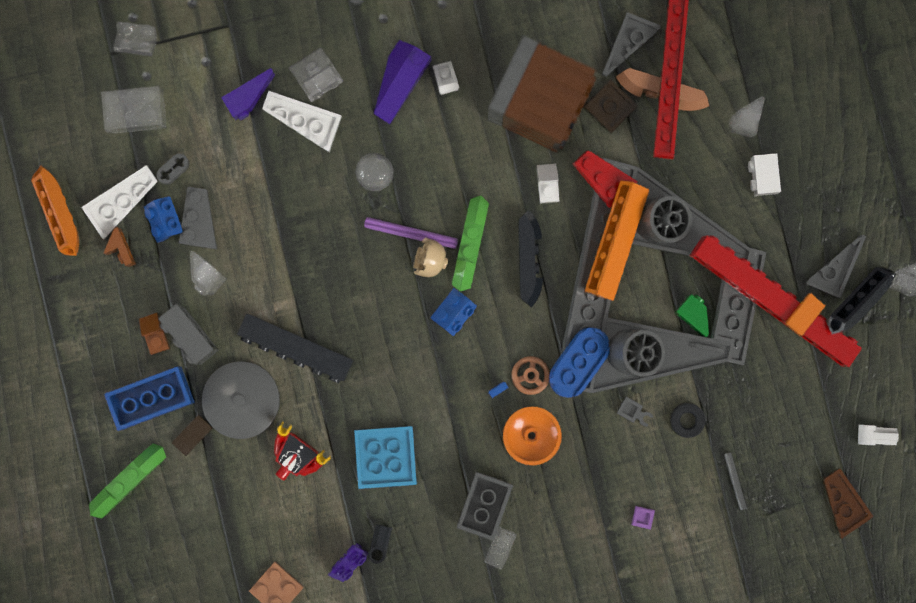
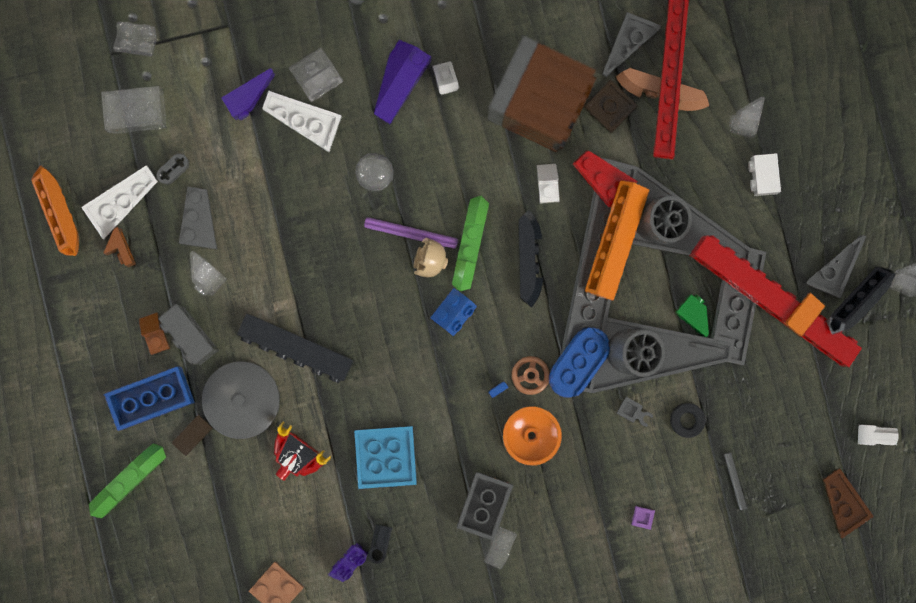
(162, 219): blue bracket -> none

